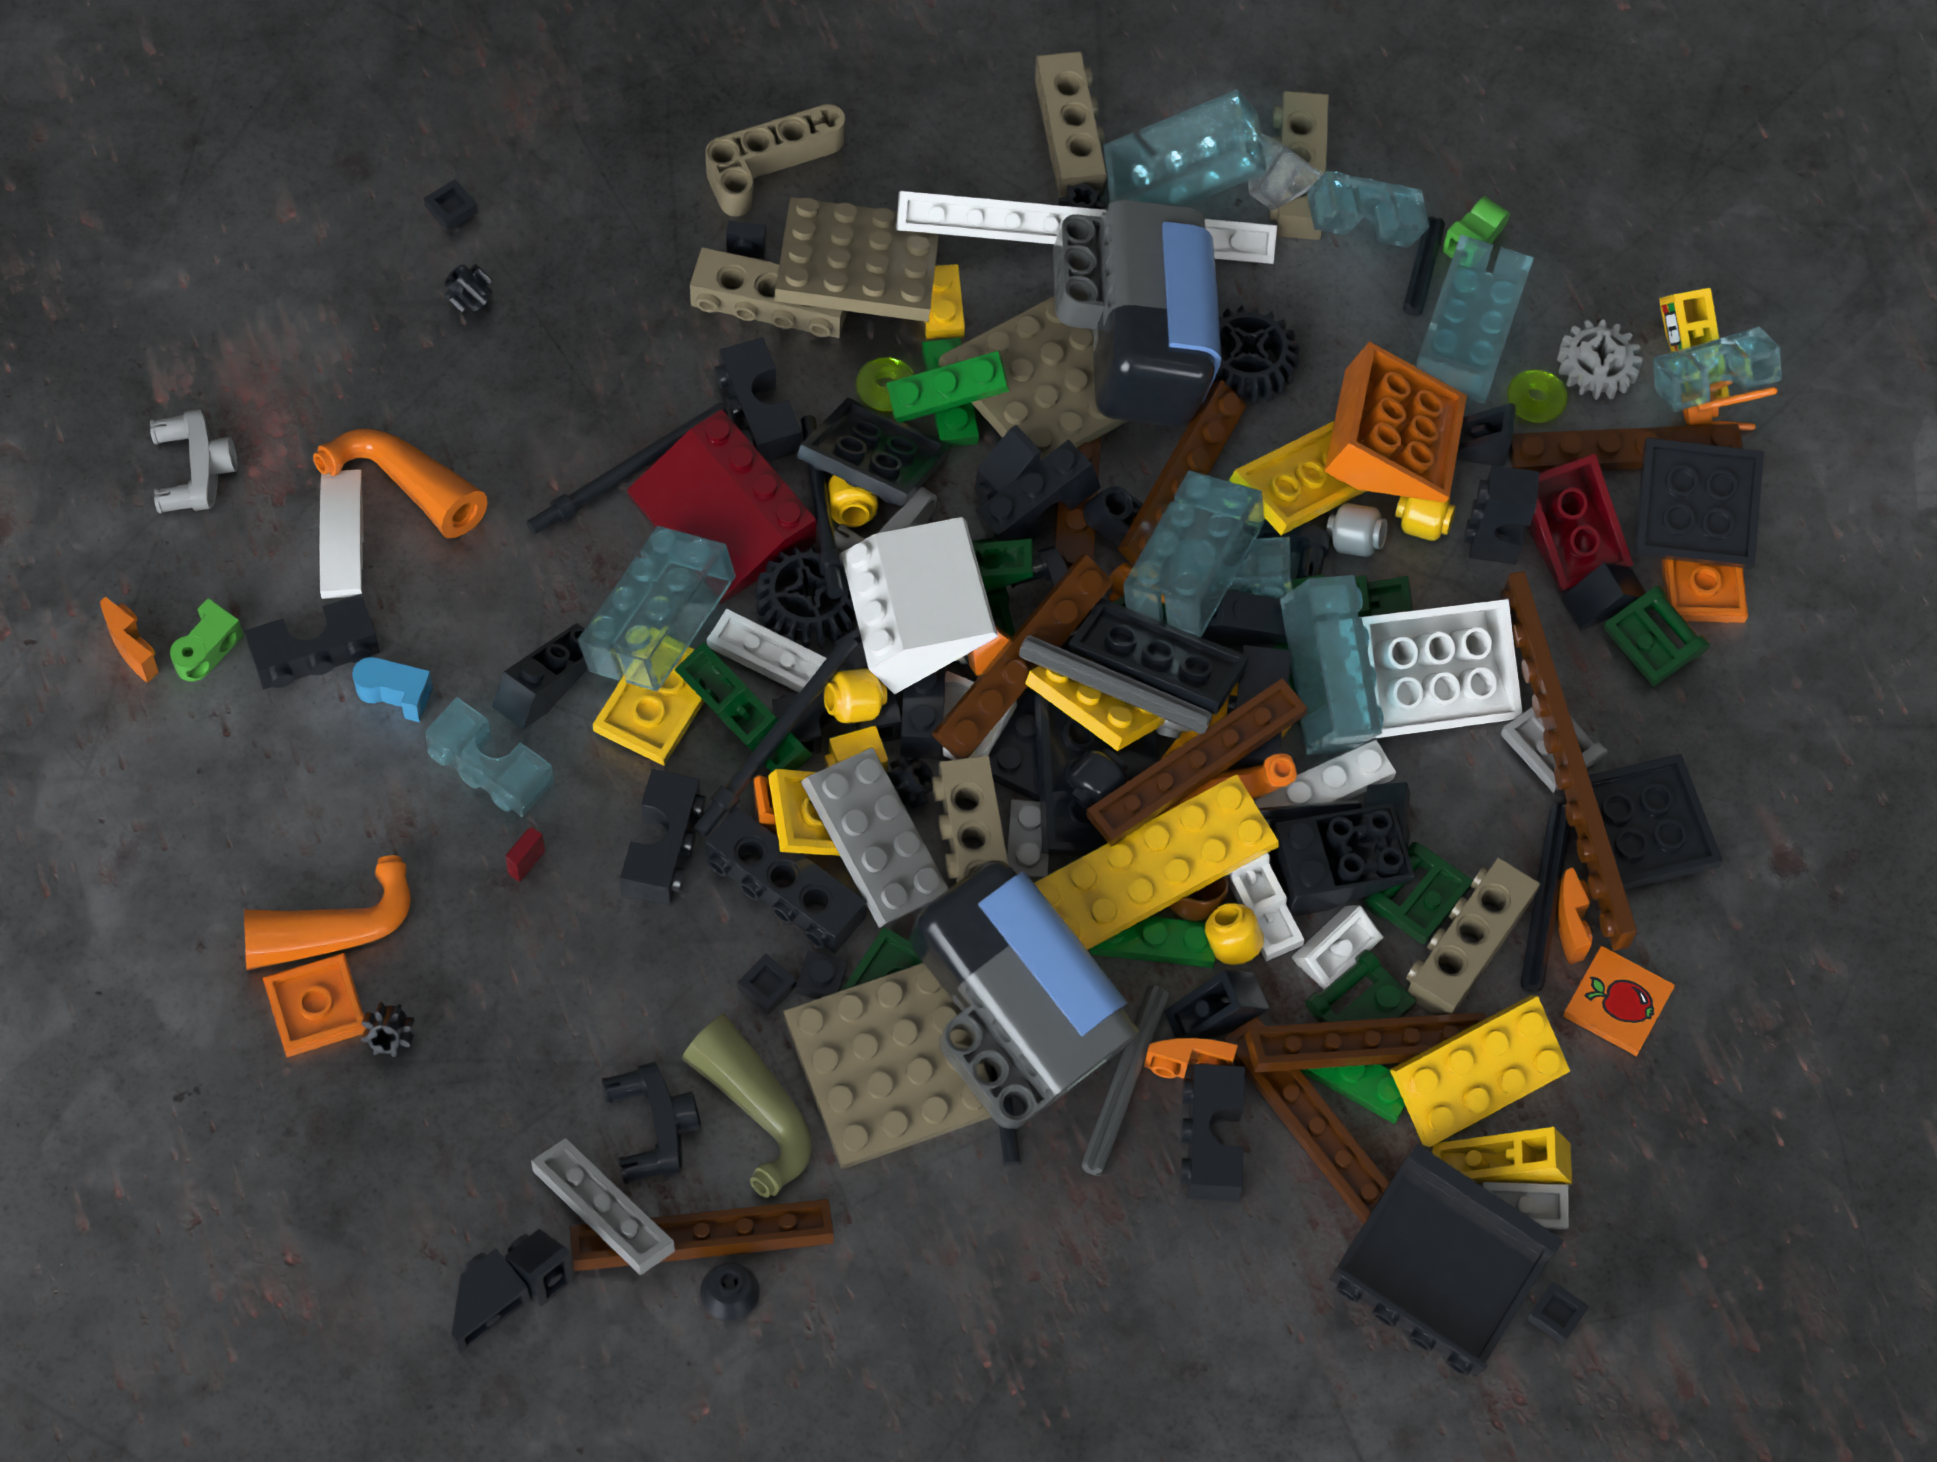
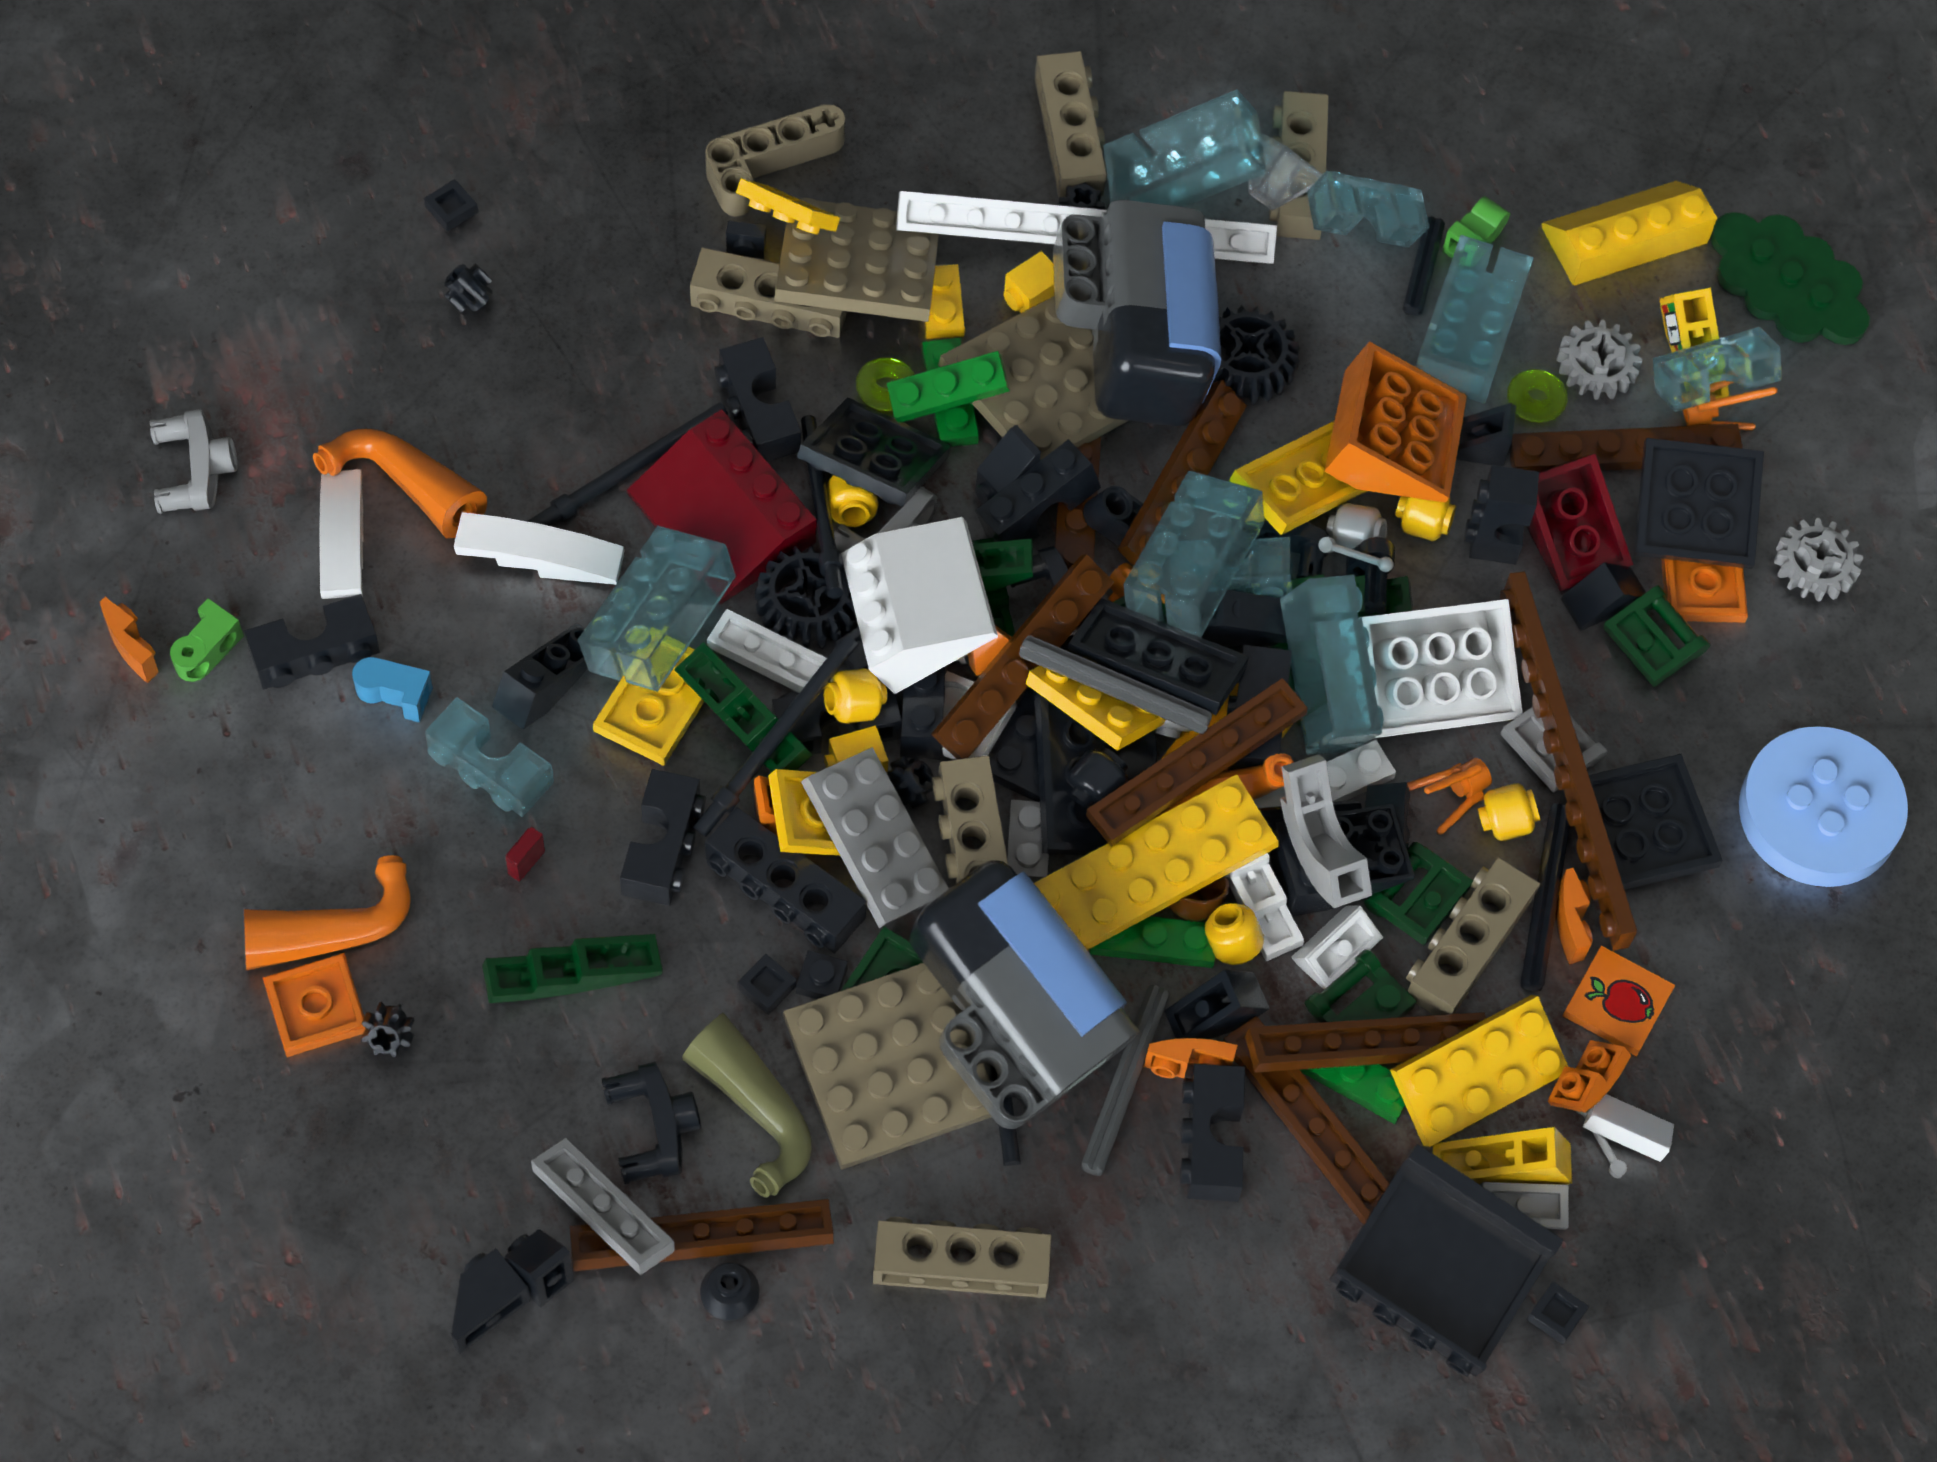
(540, 547): none -> white slope
(572, 969): none -> dark green slope
(787, 207): none -> yellow plate
(941, 1271): none -> dark tan brick
(1030, 283): none -> yellow brick
(1322, 848): none -> light grey arch
(1329, 545): none -> light grey hinge
(1375, 580): none -> black piece
(1464, 779): none -> orange plant
(1509, 812): none -> yellow head
(1591, 1079): none -> orange slope
(1617, 1167): none -> light grey hinge
(1630, 231): none -> yellow slope
(1630, 1127): none -> white slope
(1789, 278): none -> dark green plate
(1818, 559): none -> light grey gear
(1823, 806): none -> light blue brick

